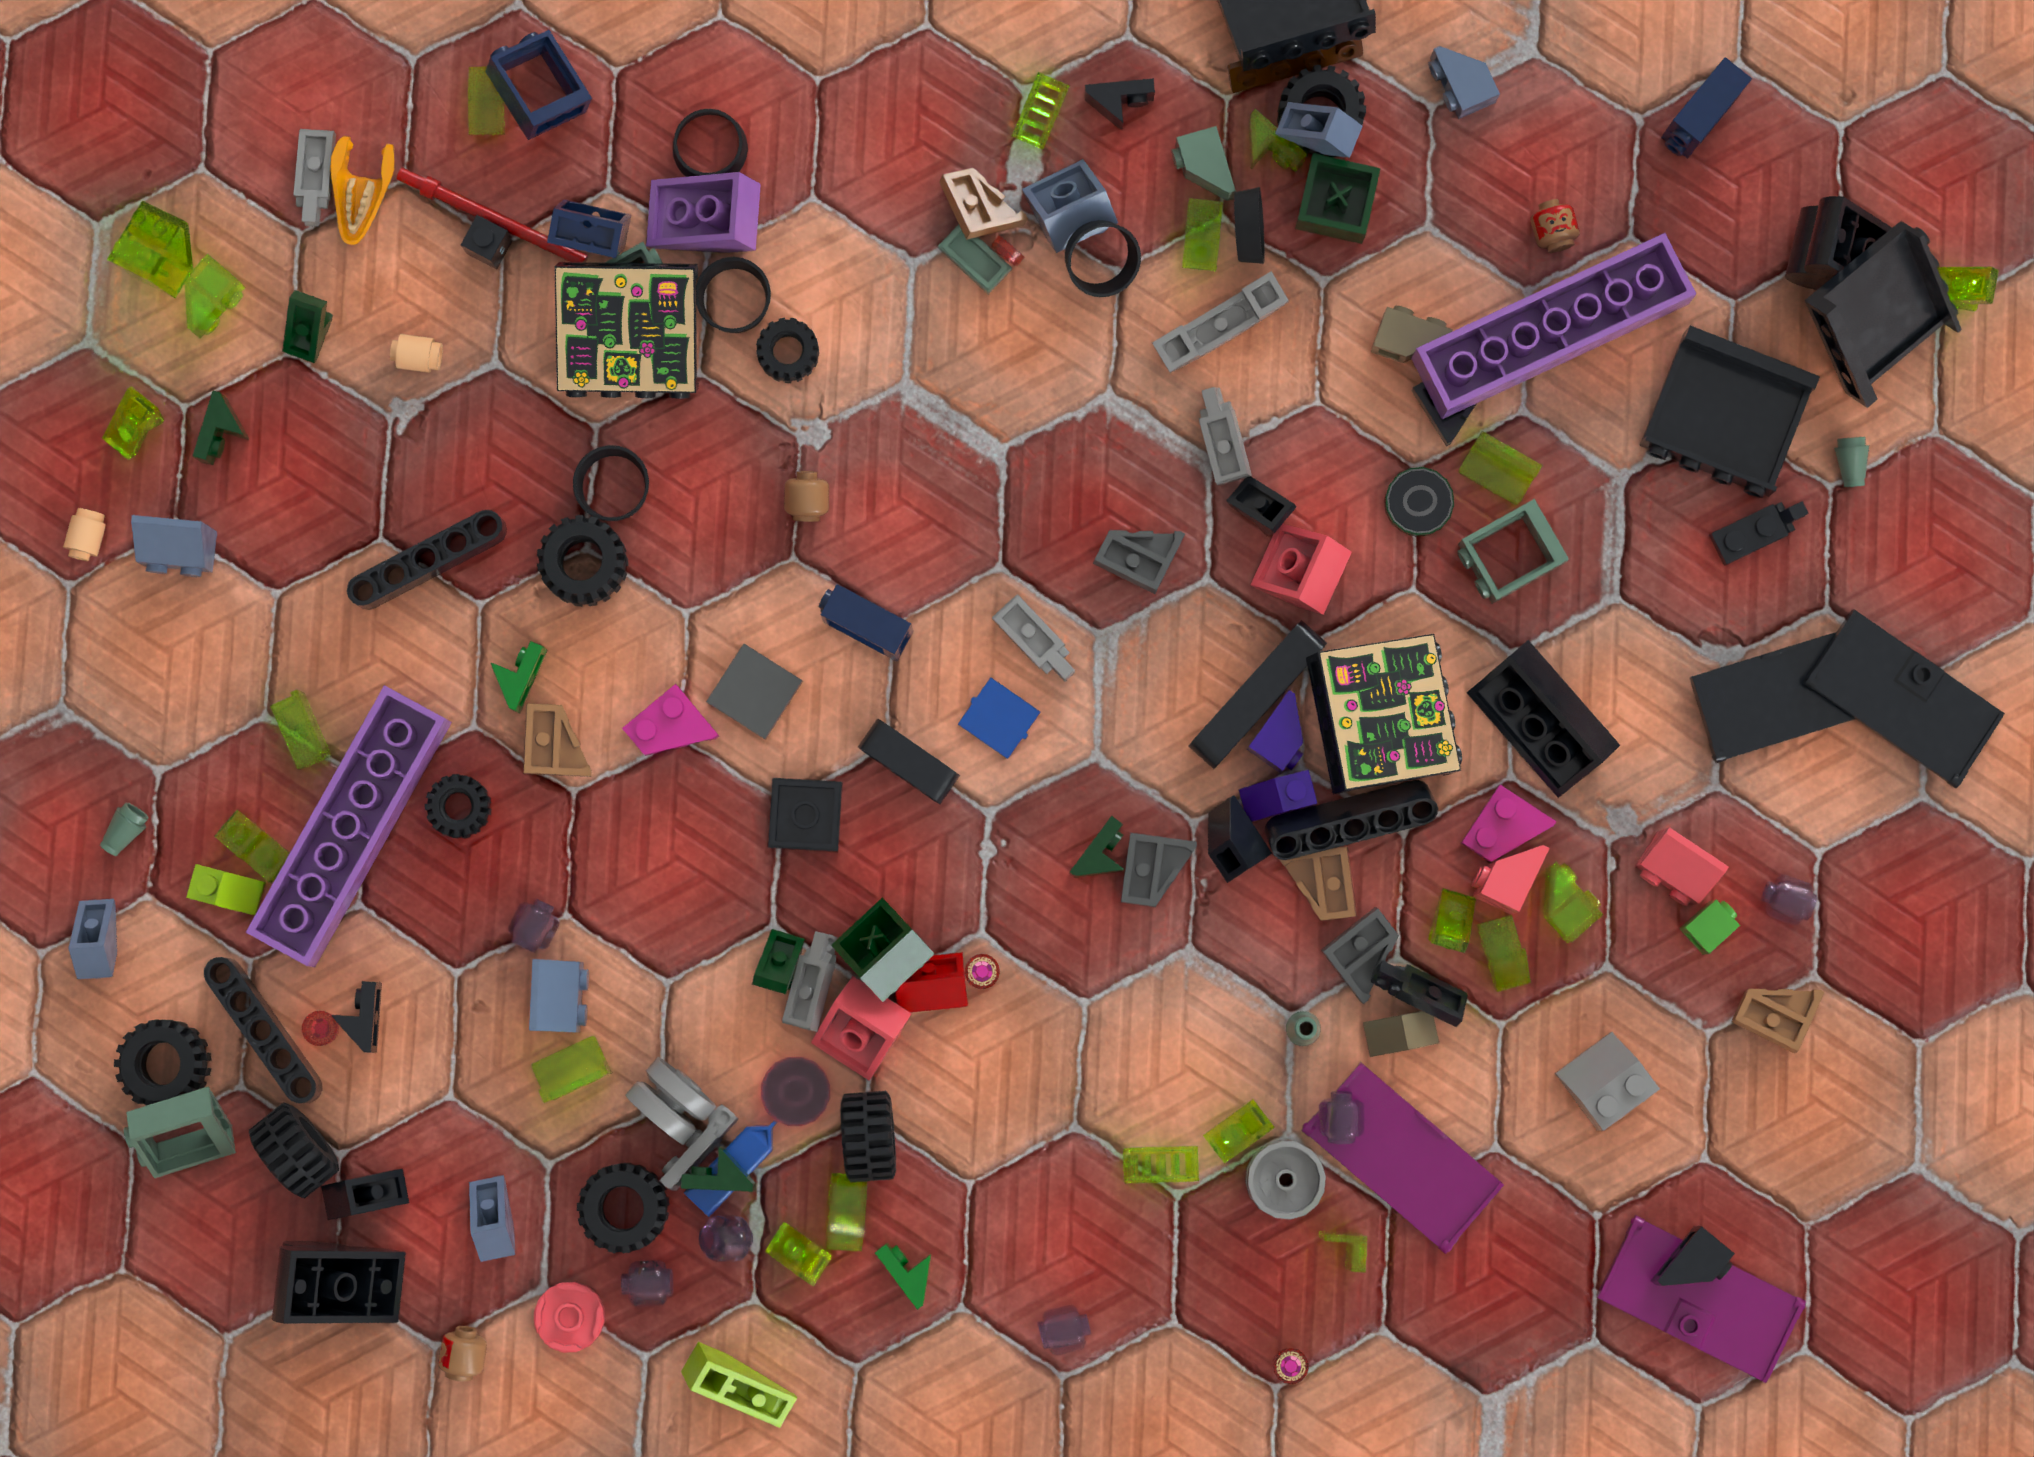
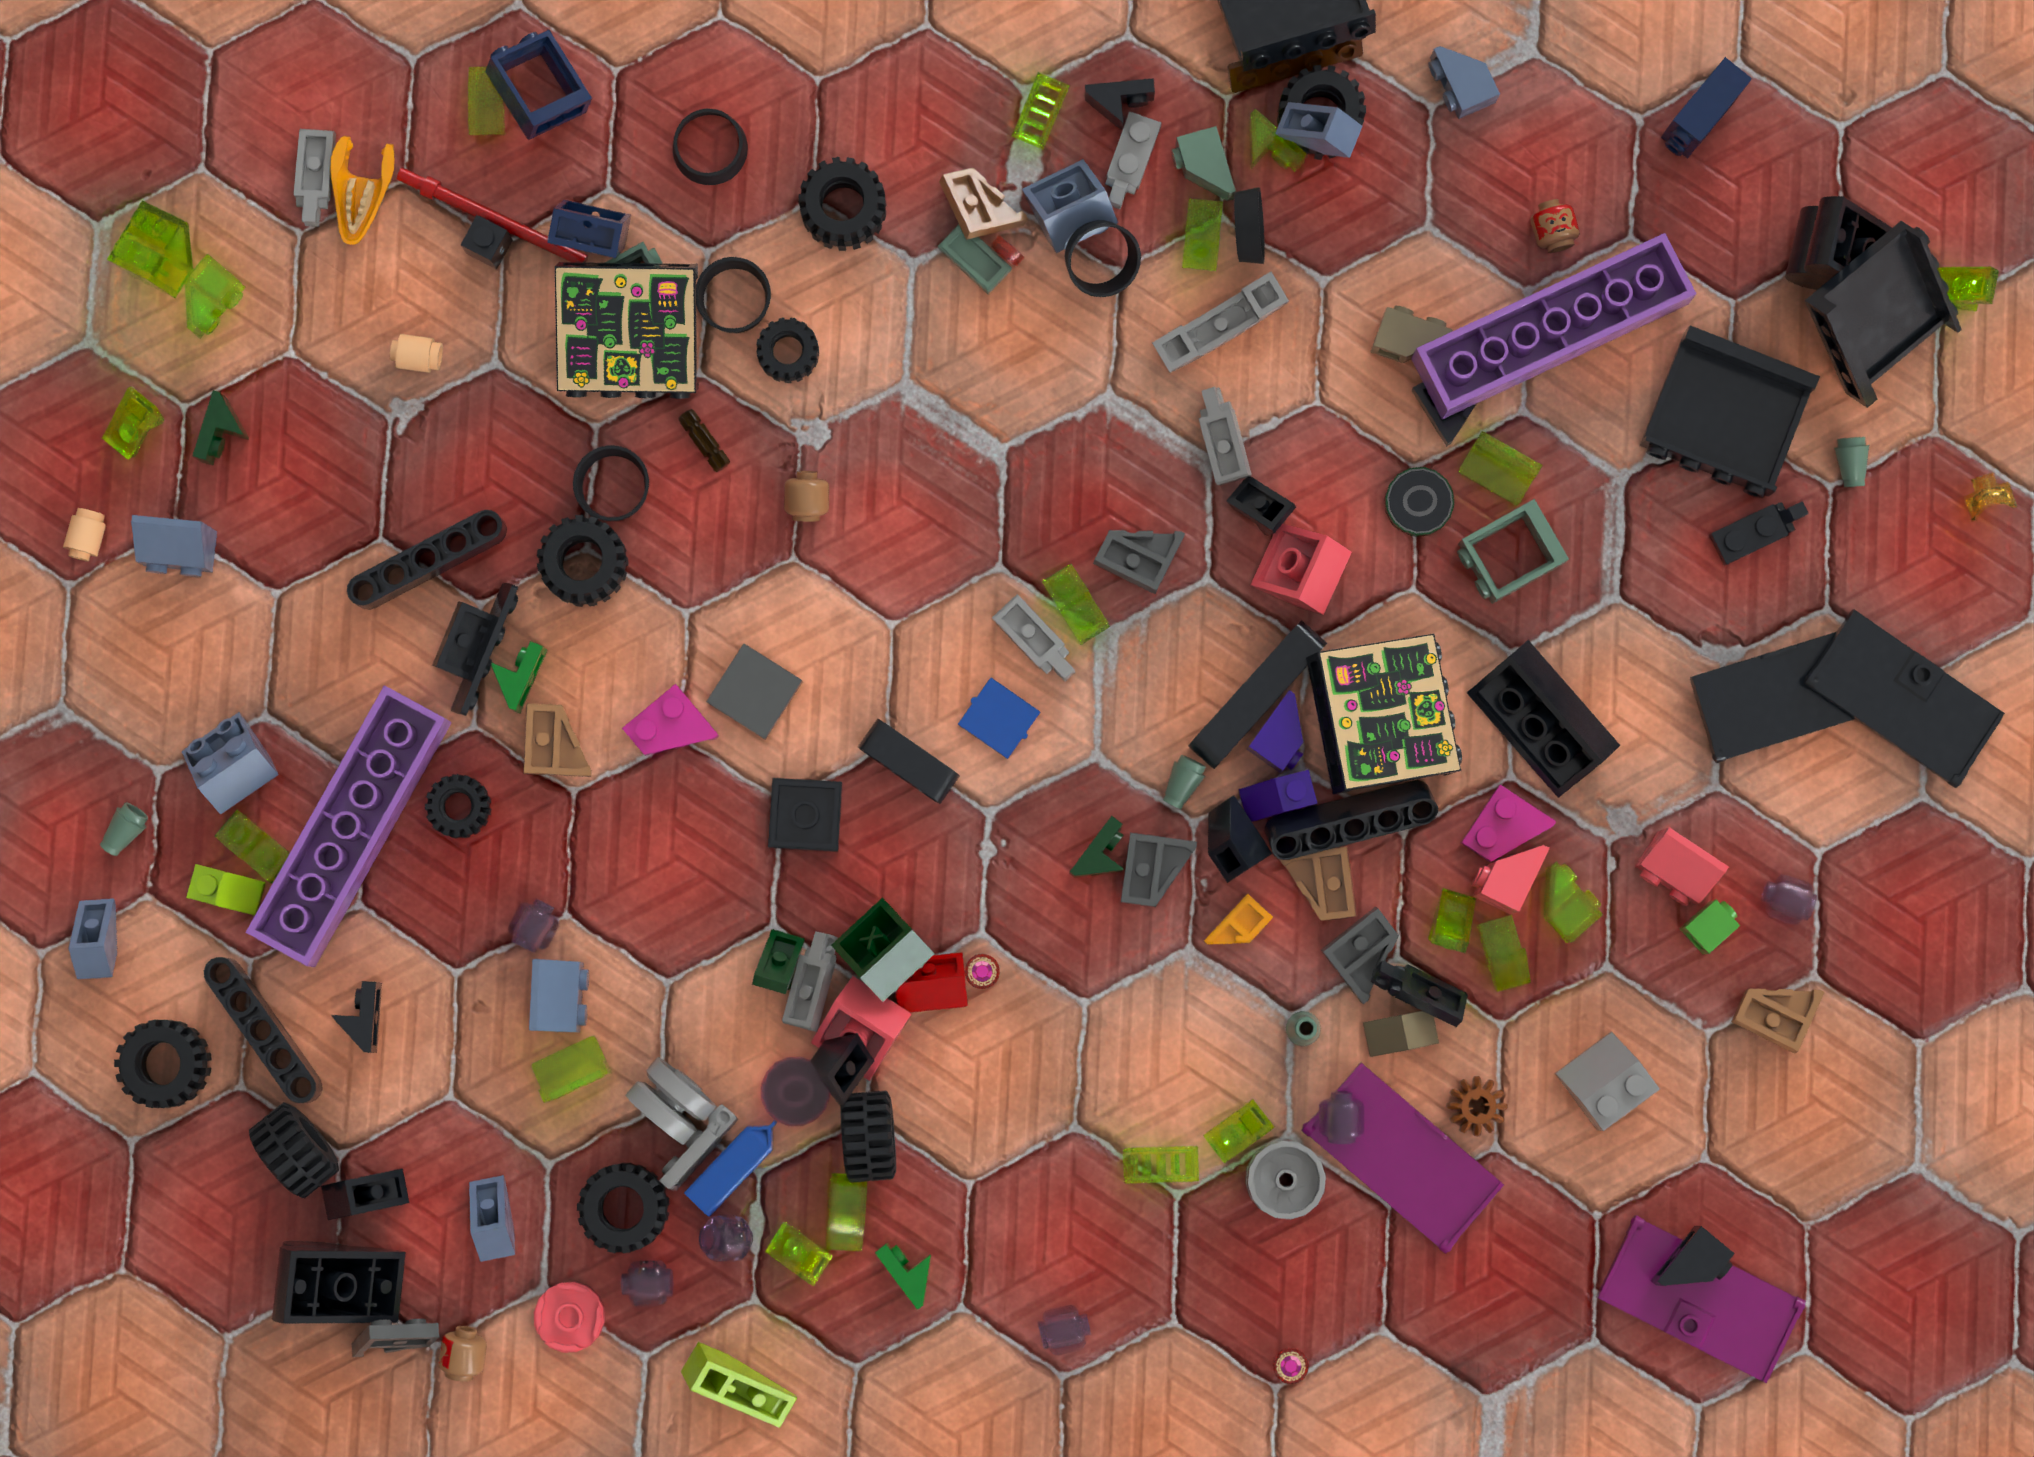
(185, 1150): sand green window -> none
(229, 763): none -> sand blue slope
(300, 730): clear neon green panel -> none
(306, 326): dark green slope -> none
(320, 1028): clear red tile -> none
(397, 1337): none -> dark grey wing
(470, 643): none -> black bracket
(704, 213): medium lavender slope -> none
(704, 440): none -> dark brown axle
(729, 1177): dark green slope -> none
(836, 176): none -> black tyre
(842, 1065): none -> black slope
(865, 622): dark blue window -> none
(1075, 604): none -> clear neon green slope
(1131, 157): none -> light grey hinge
(1183, 781): none -> sand green cone
(1240, 924): none -> light orange tile
(1337, 198): dark green brick -> none
(1355, 1248): clear neon green panel -> none
(1474, 1094): none -> dark orange gear
(1987, 494): none -> clear yellow piece

